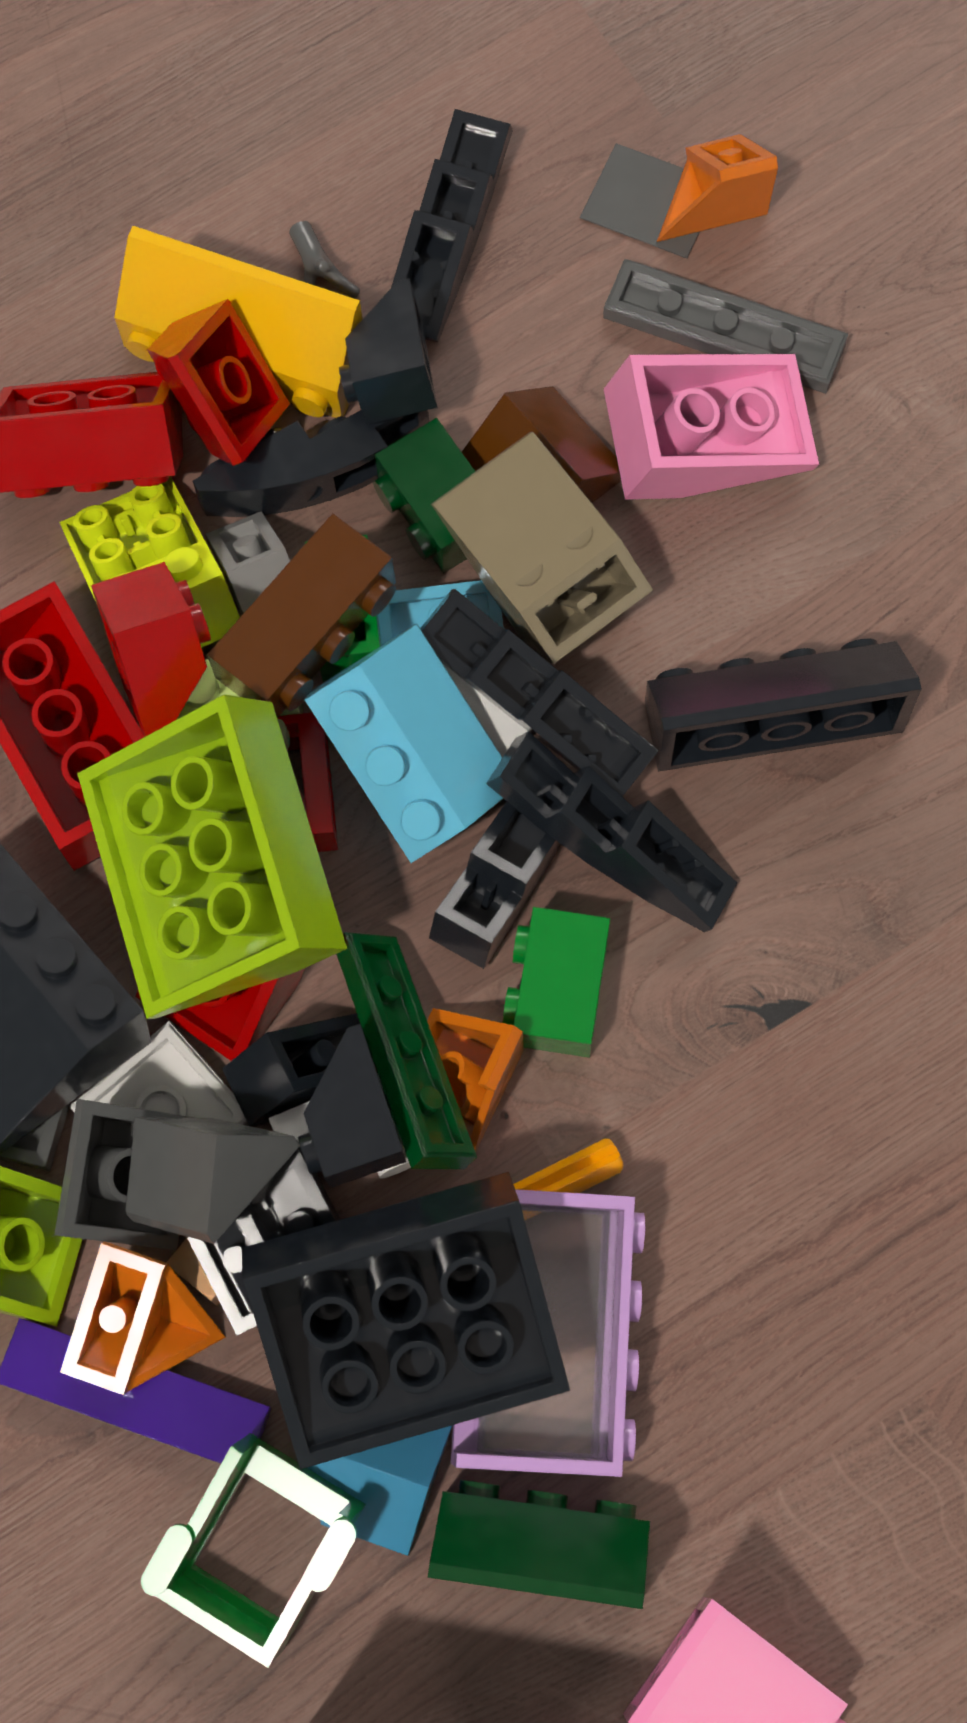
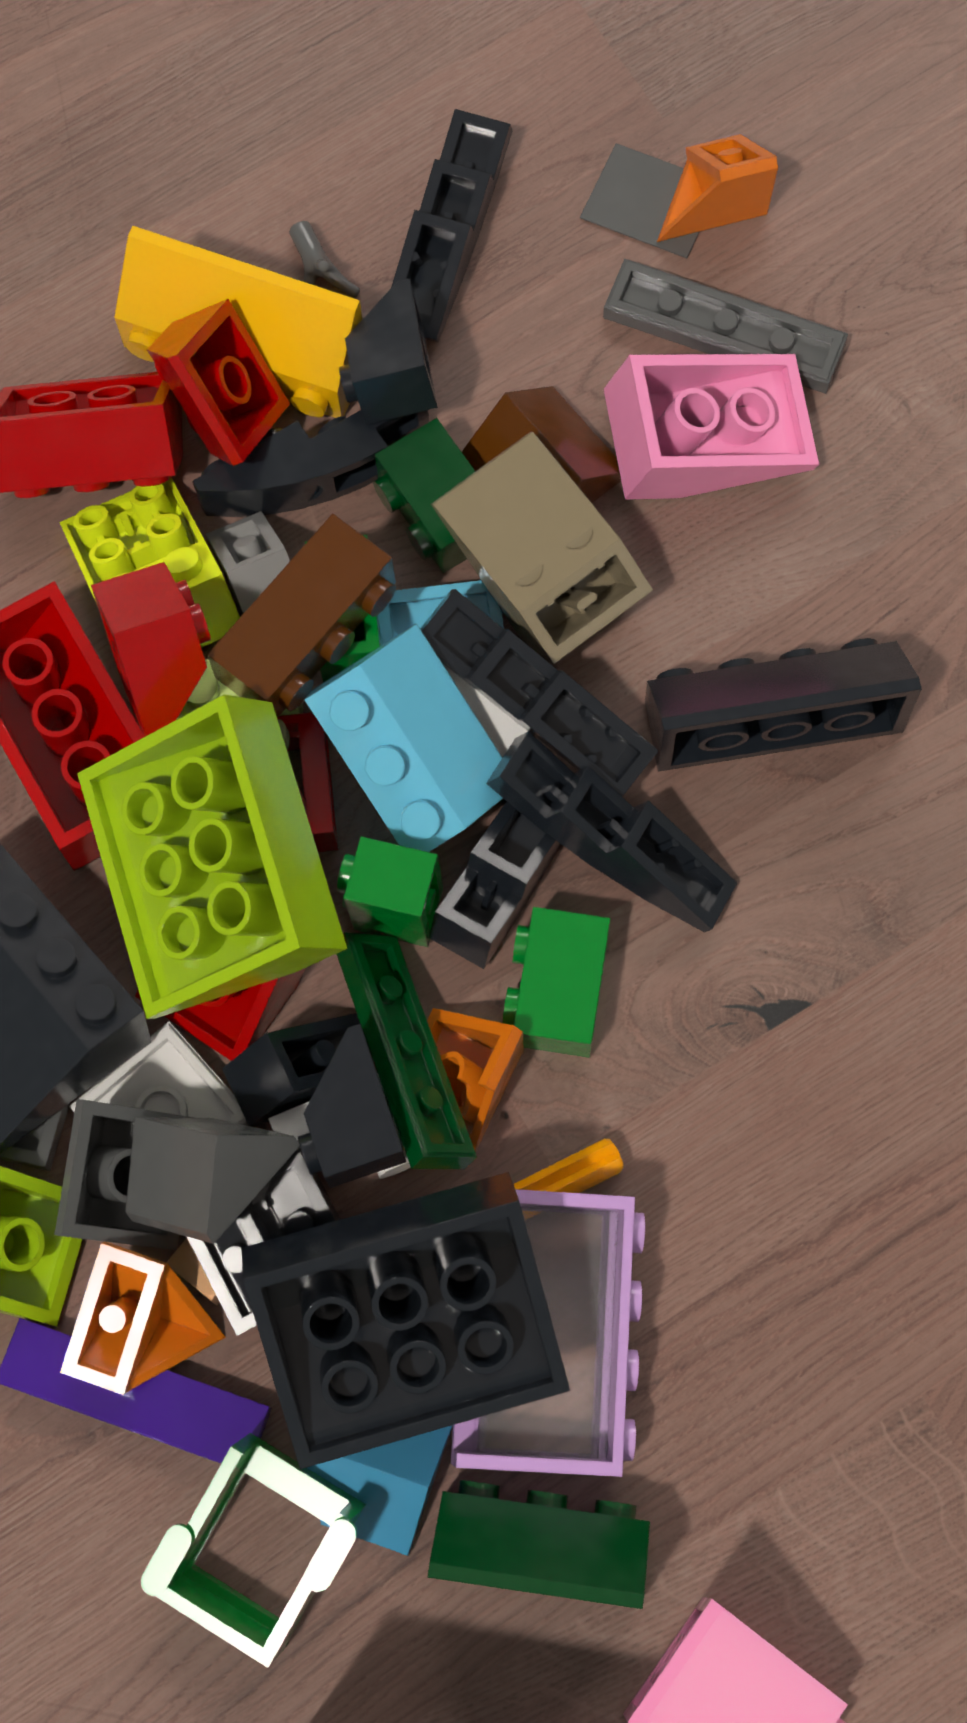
(391, 890): none -> green brick

